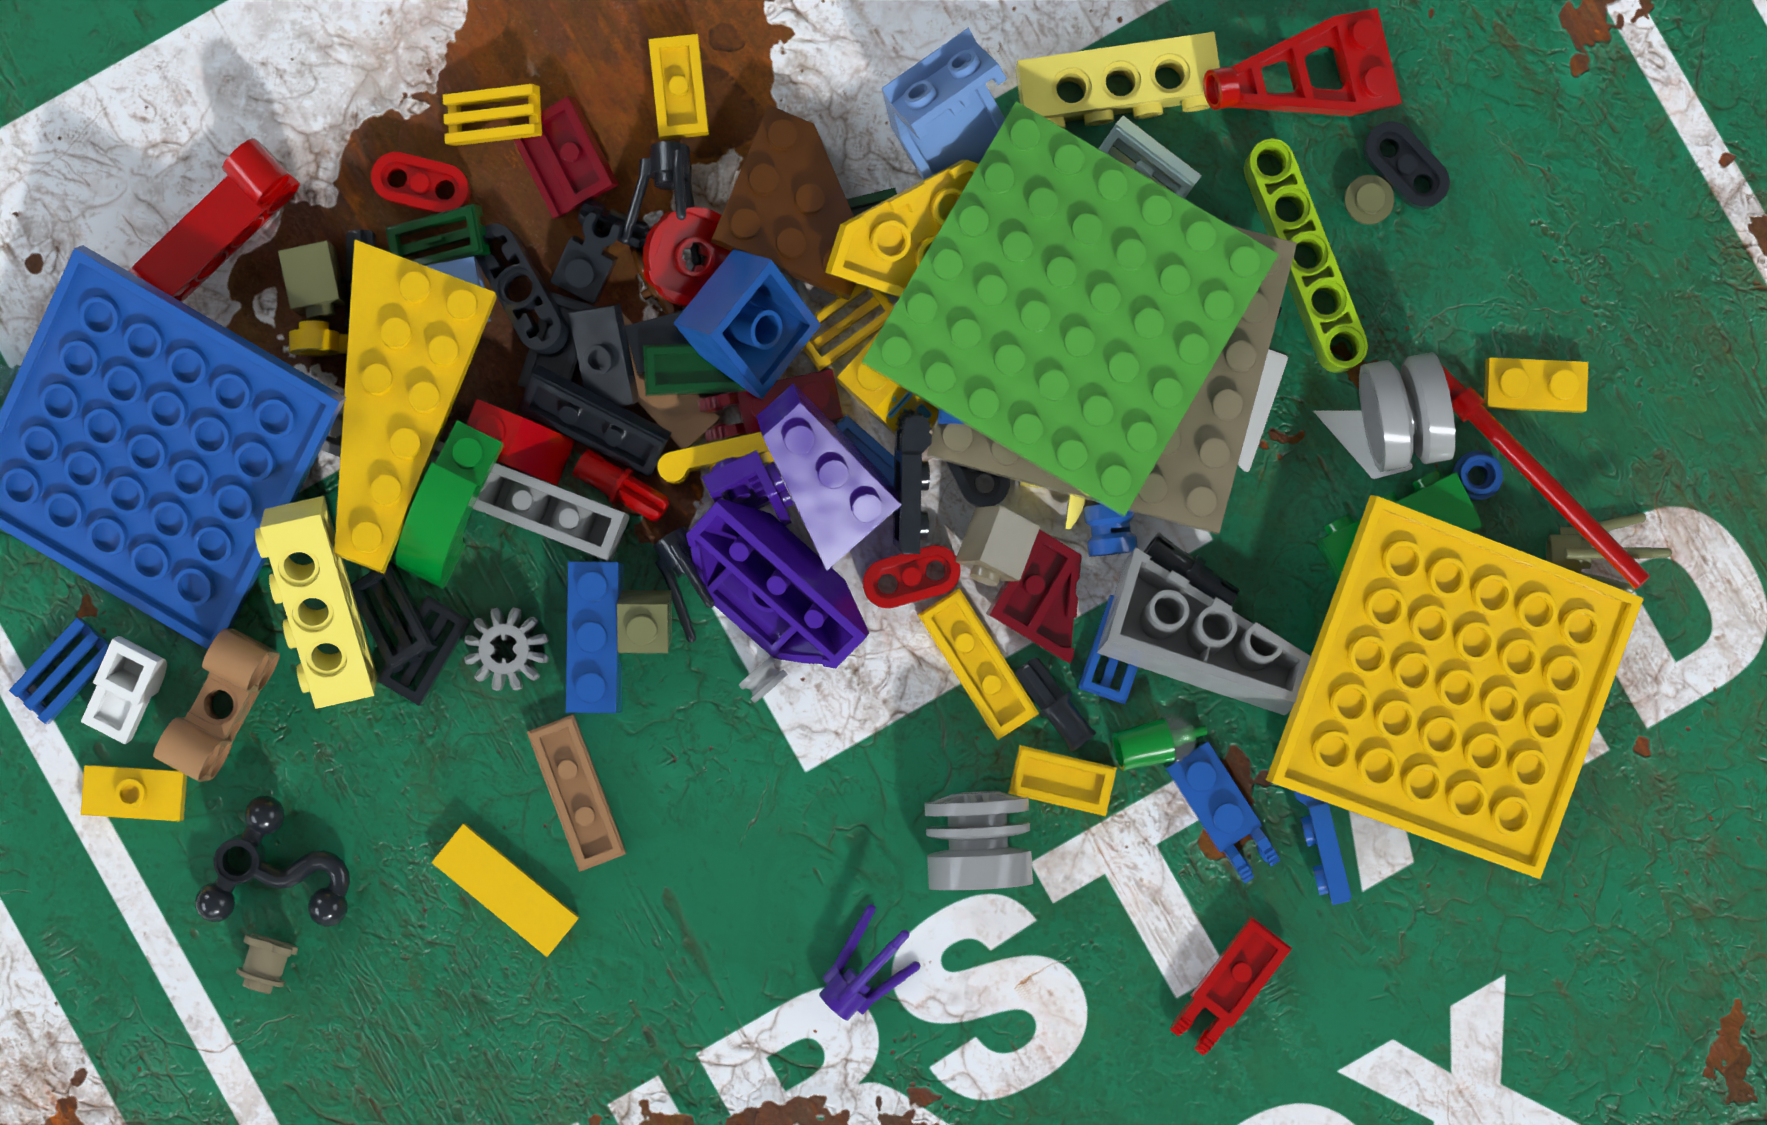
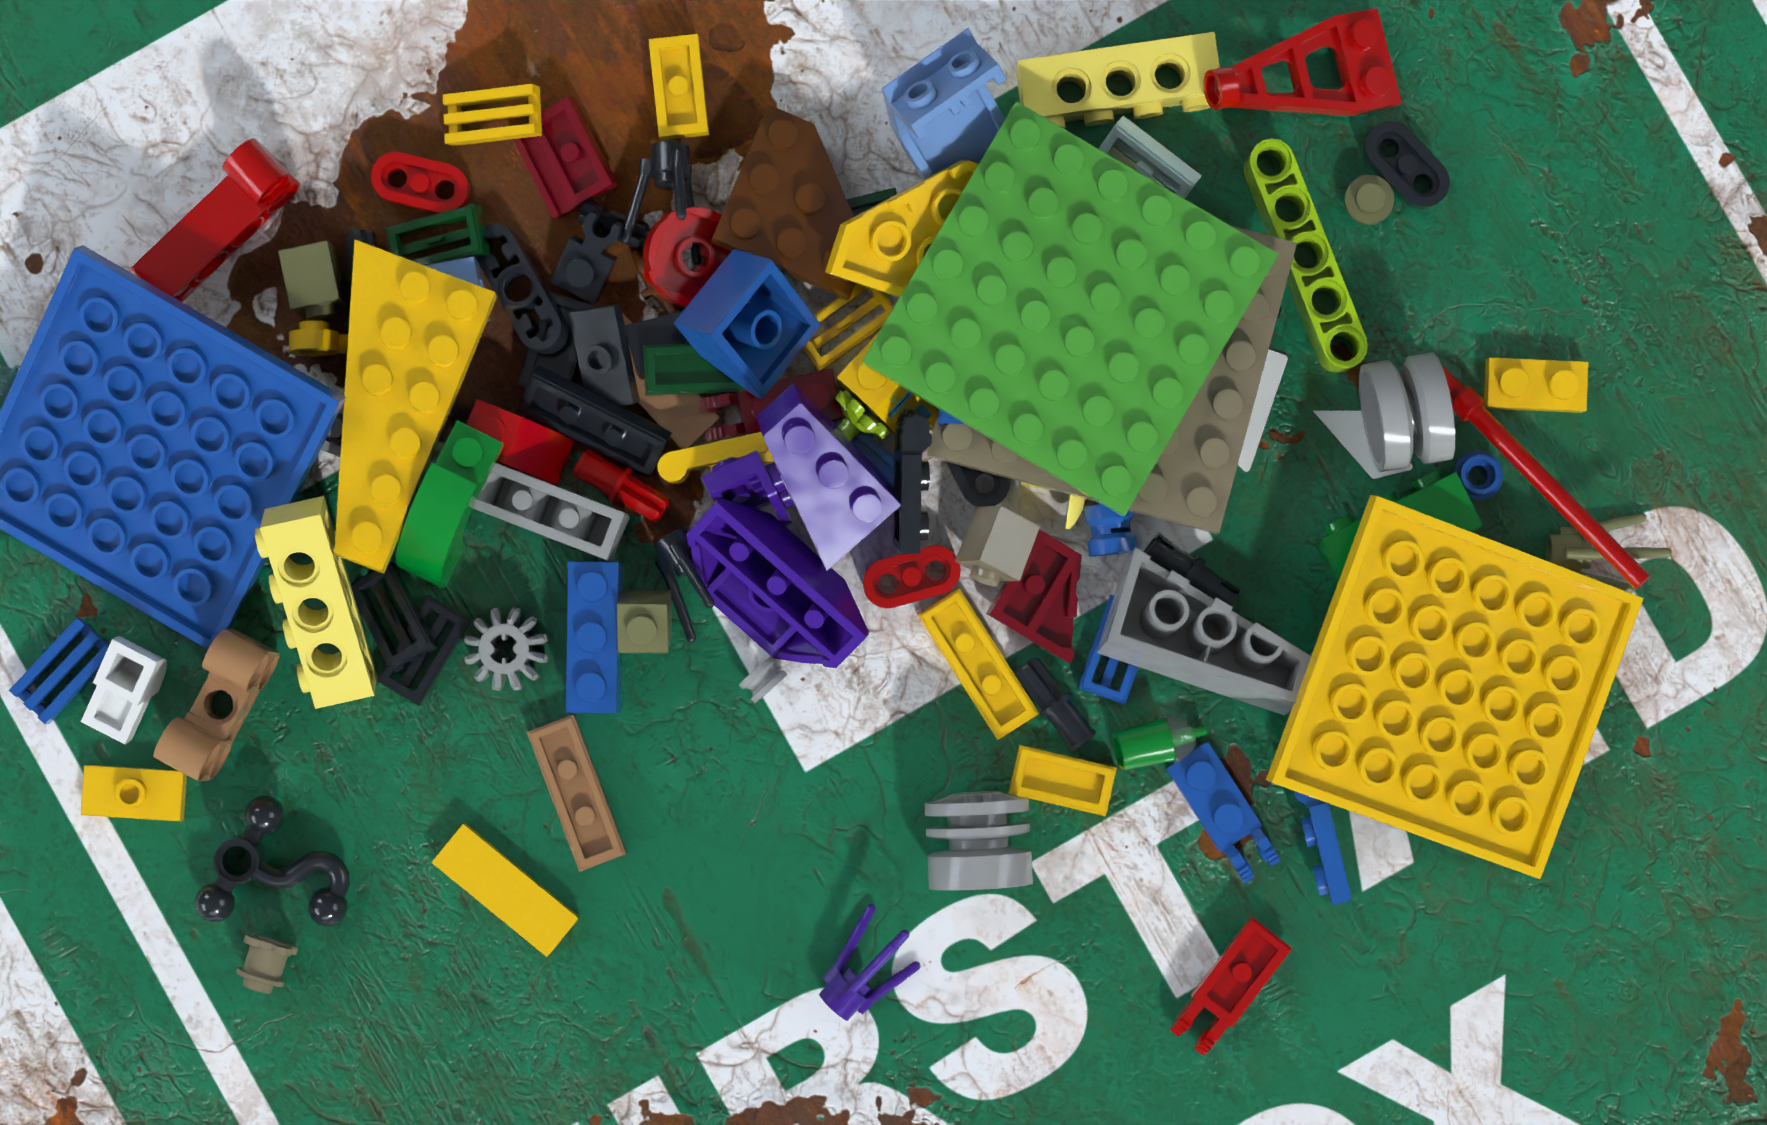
(857, 418): none -> lime plant

